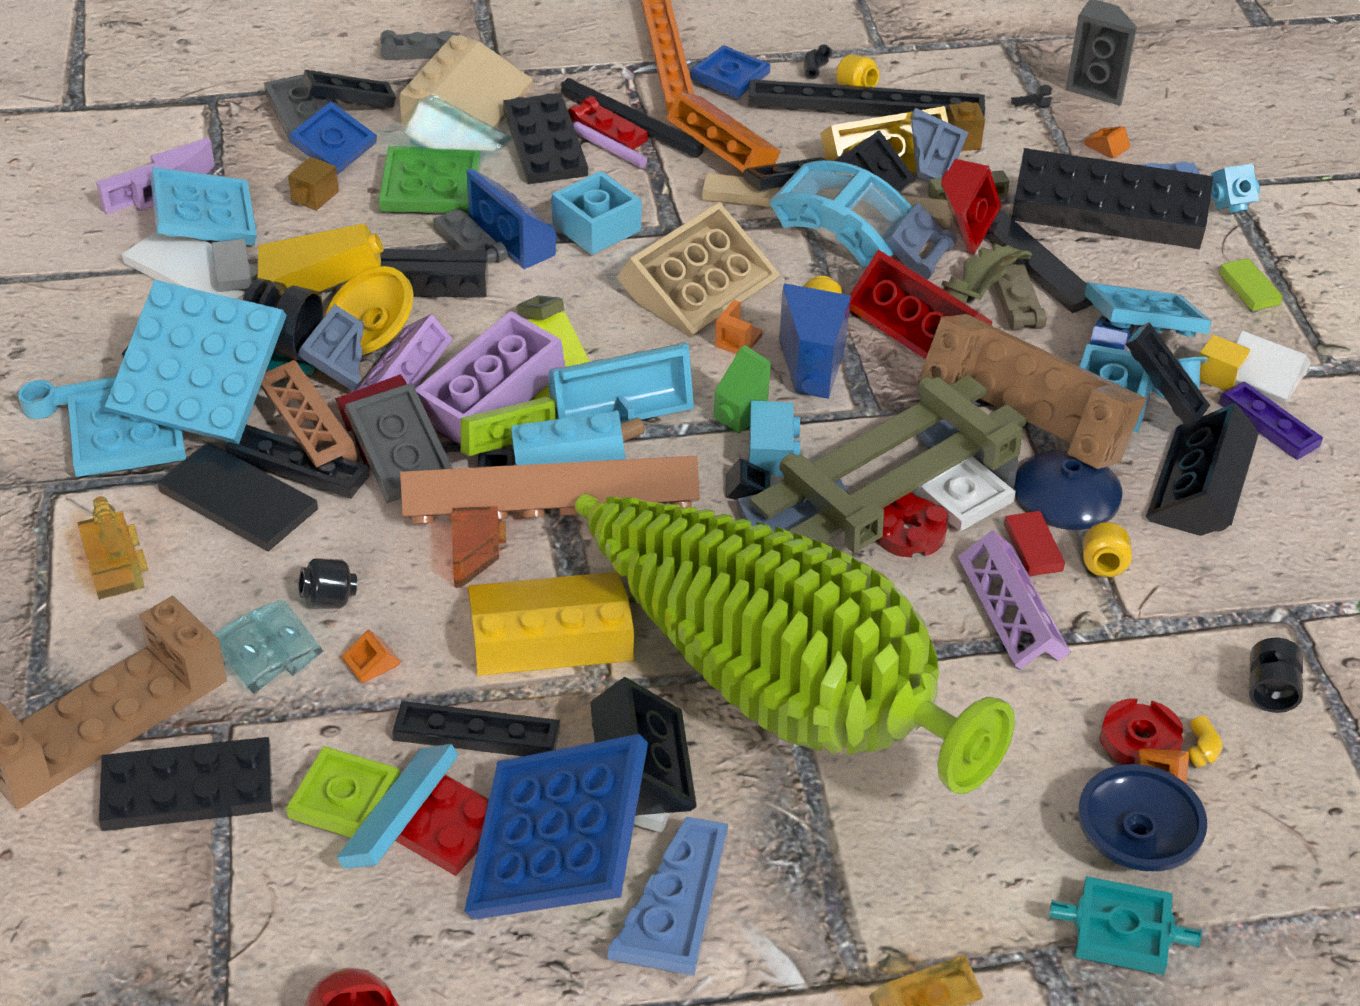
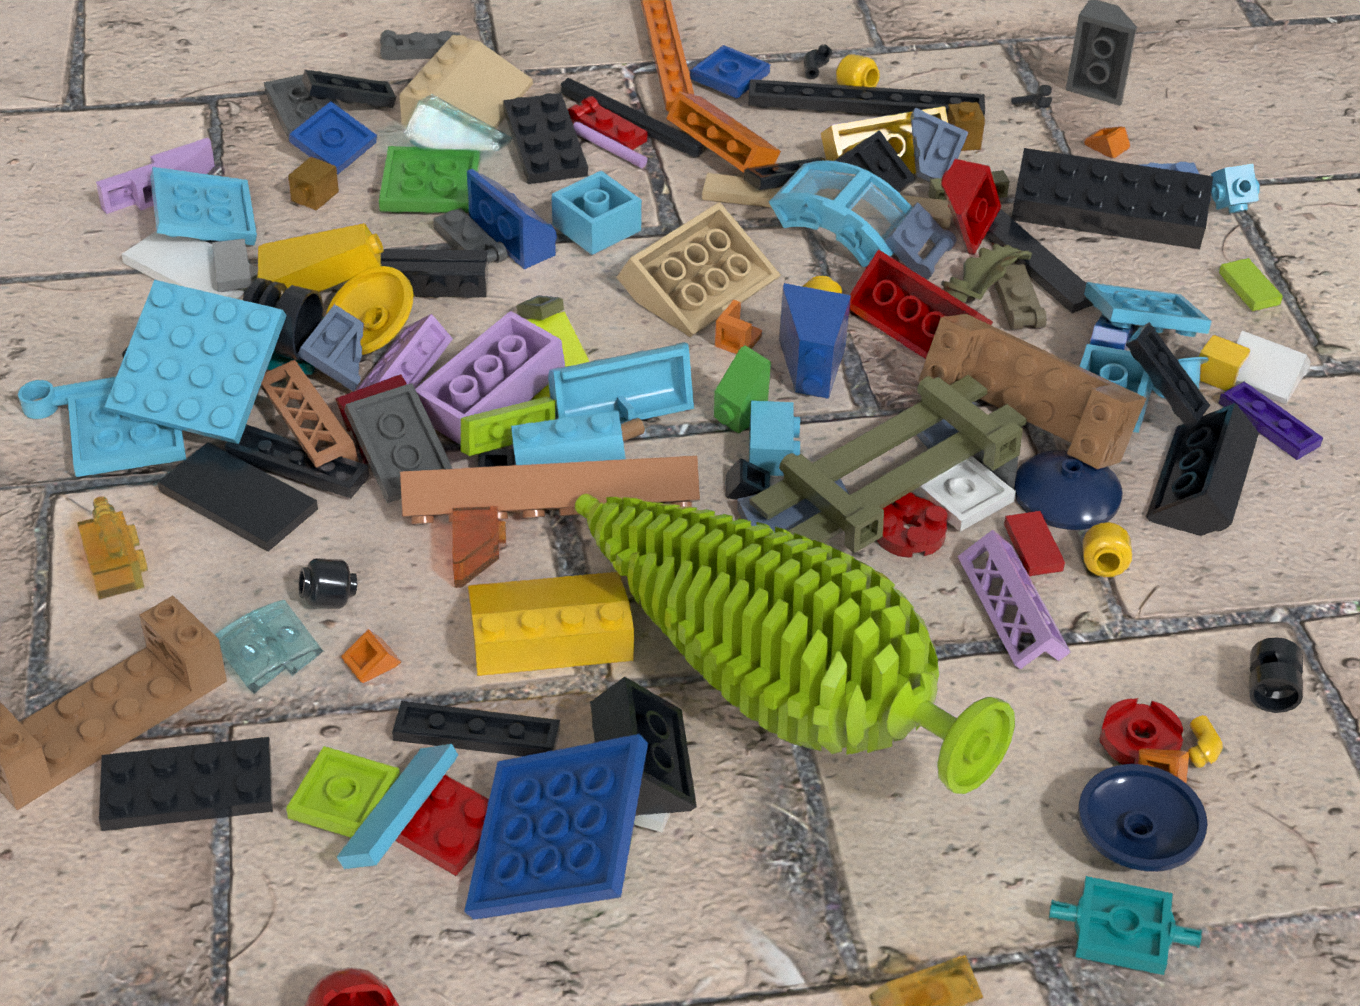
(673, 912): medium blue wing -> none

